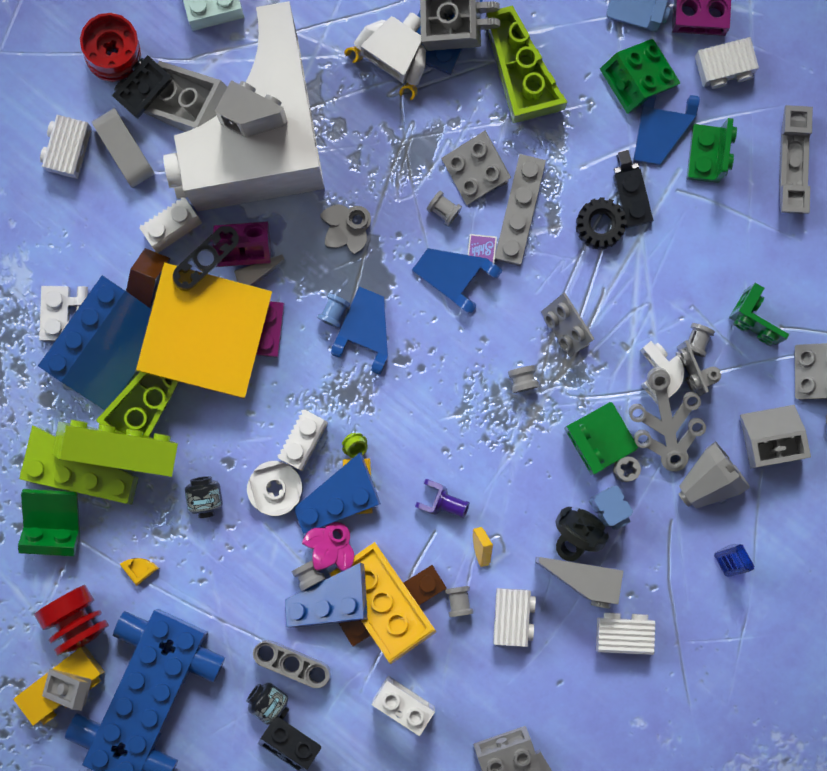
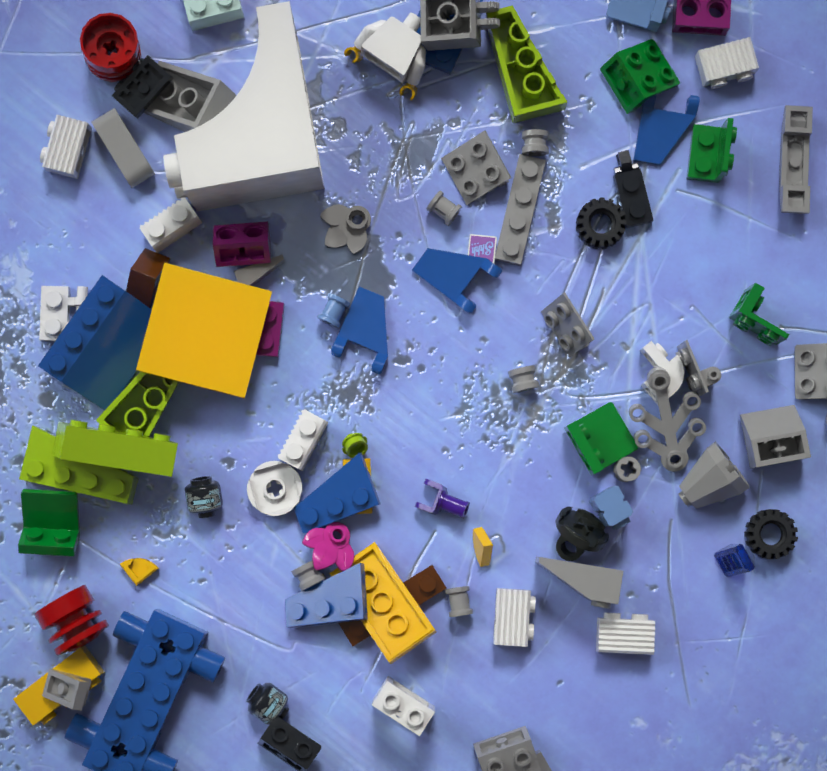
(225, 249): black beam -> none
(249, 112): light grey slope -> none
(277, 664): light grey beam -> none
(535, 142): none -> light grey wheel
(699, 339): light grey bush -> none
(787, 529): none -> black tyre

